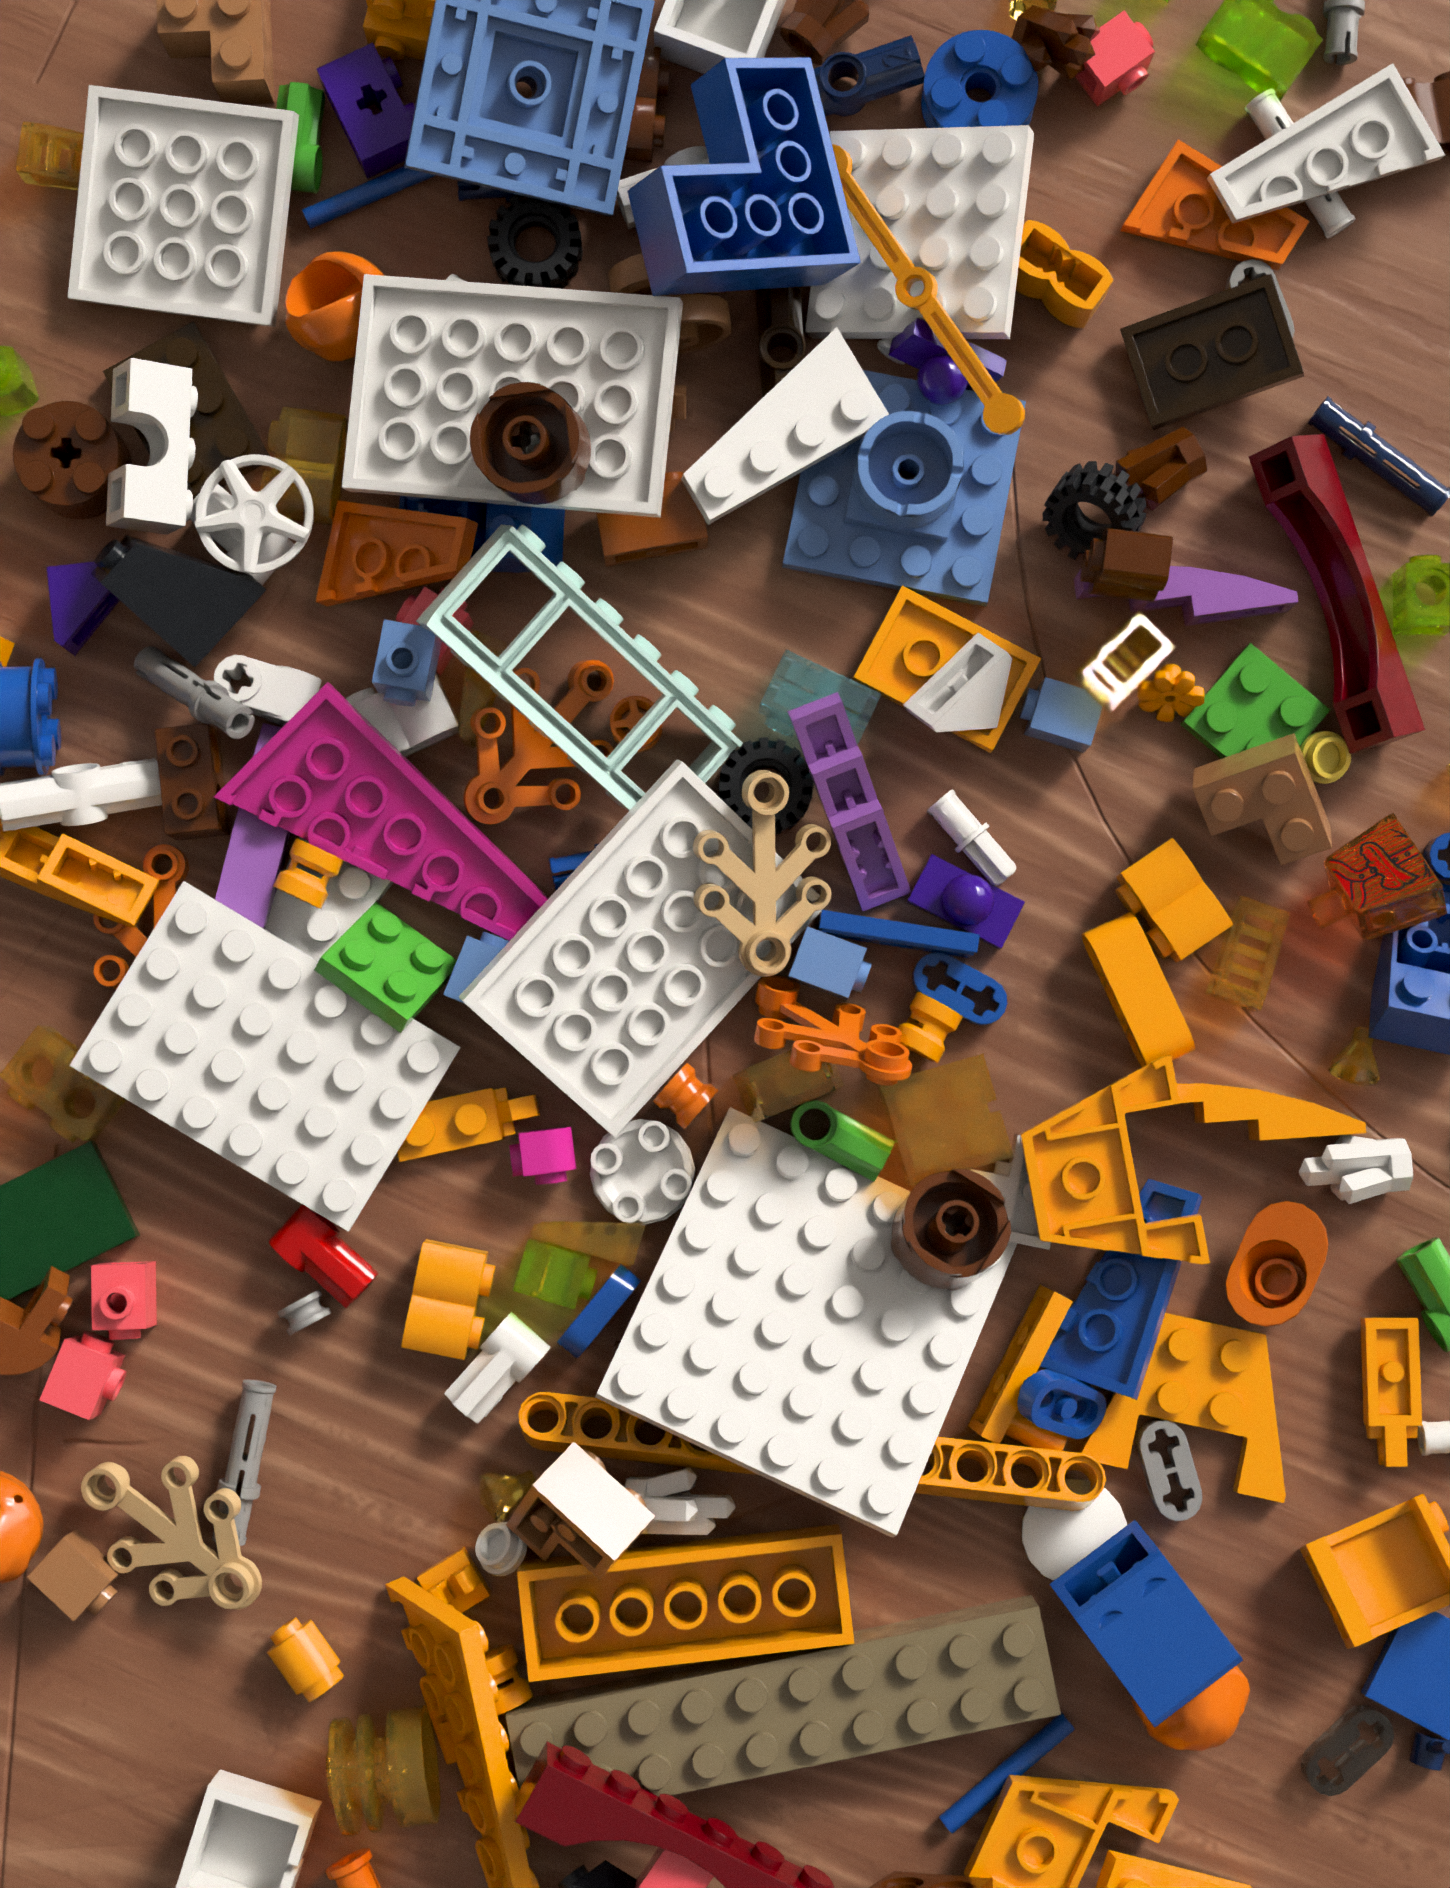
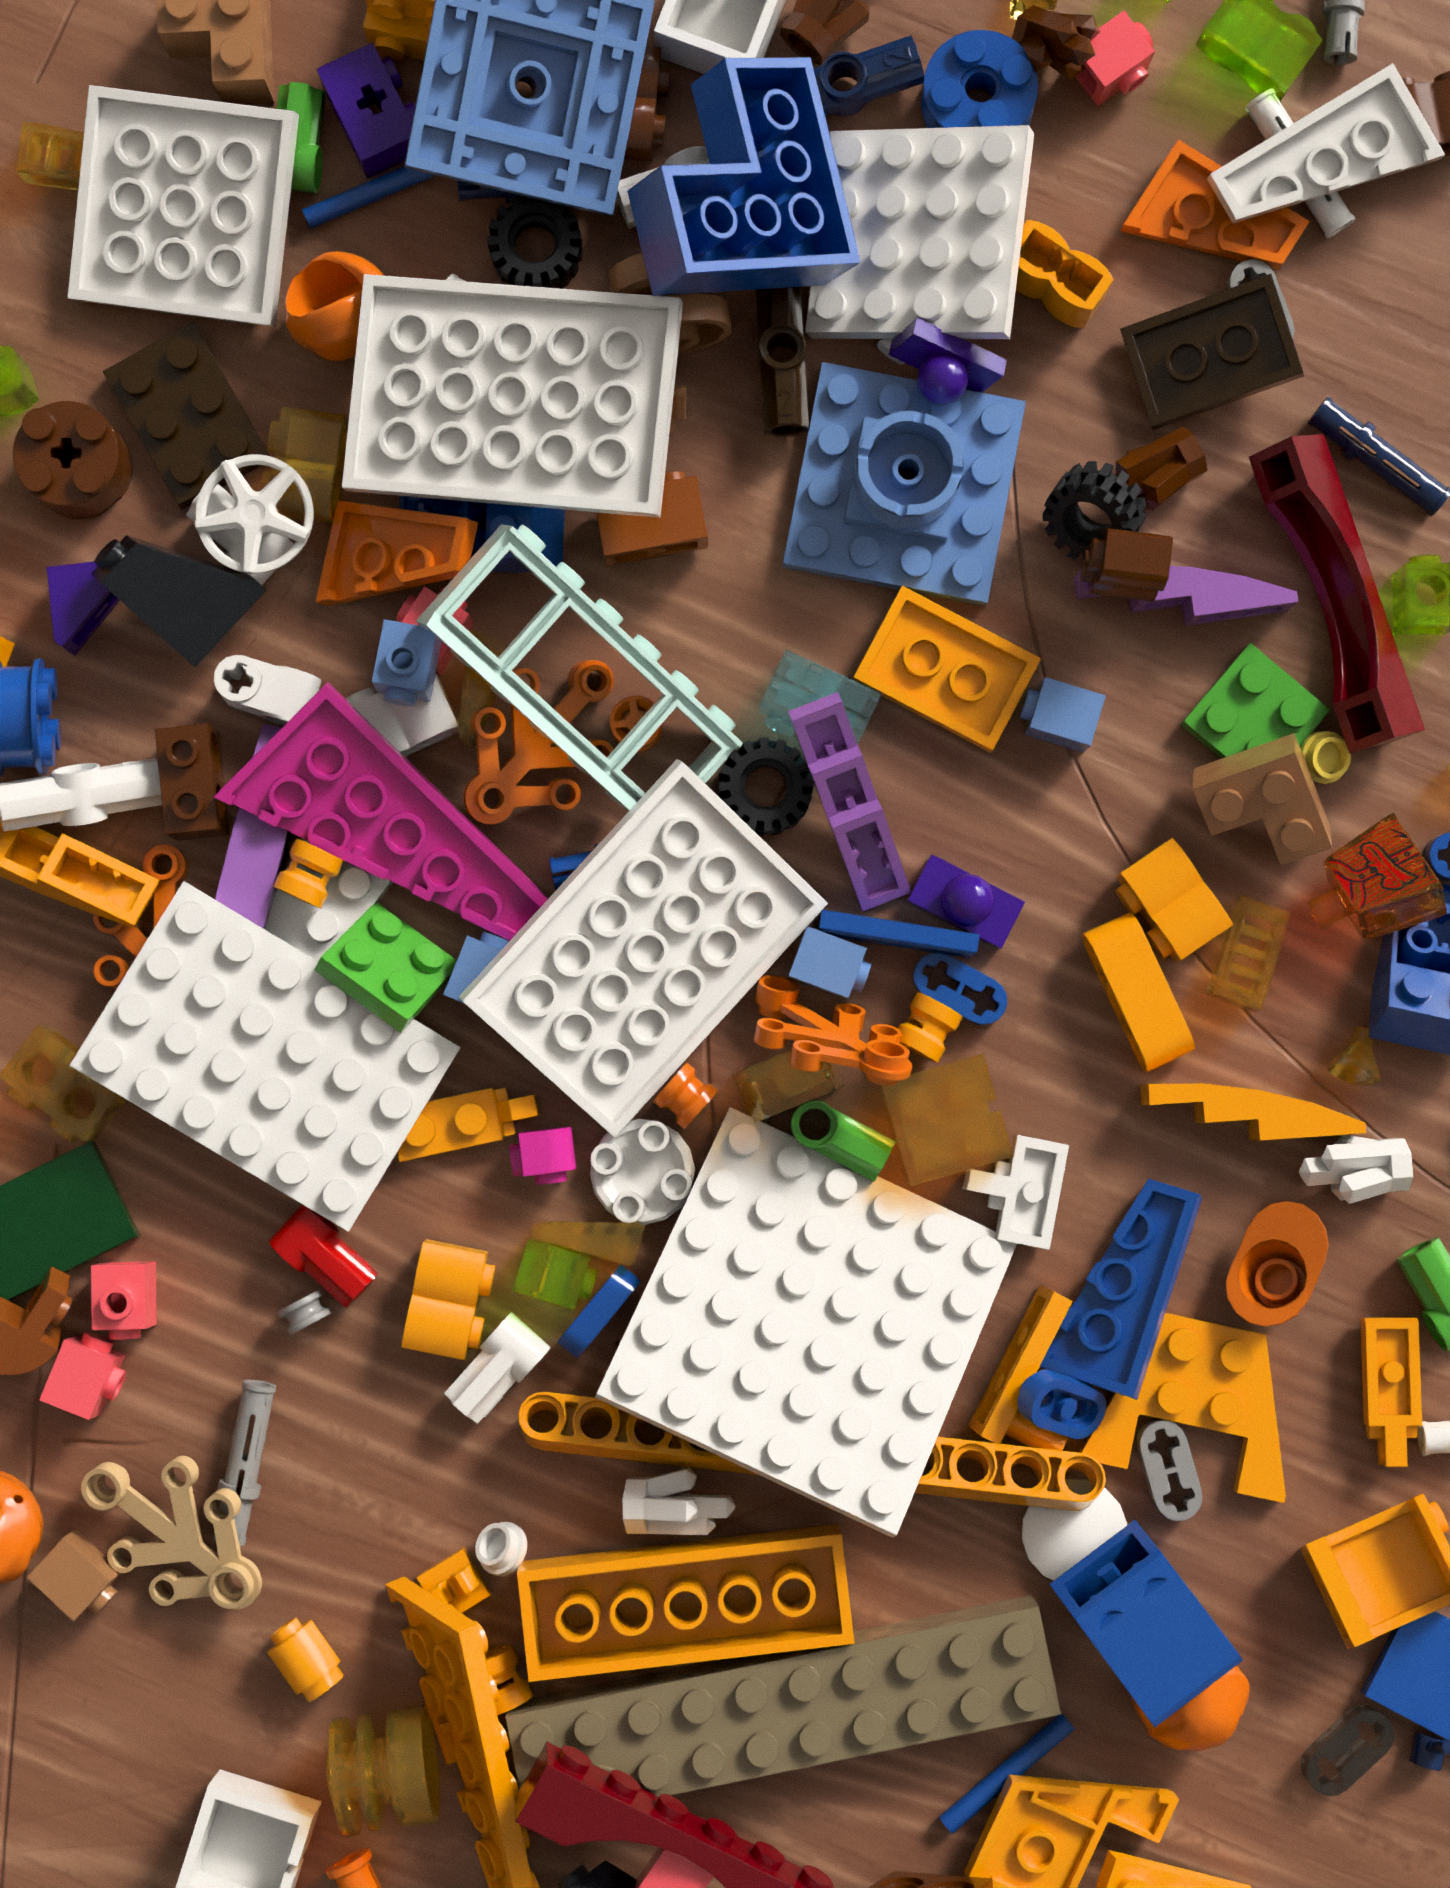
(159, 404): white arch -> none
(205, 699): light grey pin -> none
(502, 1492): clear yellow rock -> none
(507, 426): reddish brown brick -> none
(581, 1510): brick -> none
(765, 882): tan plant -> none
(794, 426): white wing -> none
(965, 690): white slope -> none
(972, 838): white axle -> none
(979, 1234): reddish brown brick -> none
(1002, 411): light orange piece -> none
(1087, 1178): light orange wing -> none
(1144, 640): clear yellow slope -> none
(1170, 693): light orange plant -> none

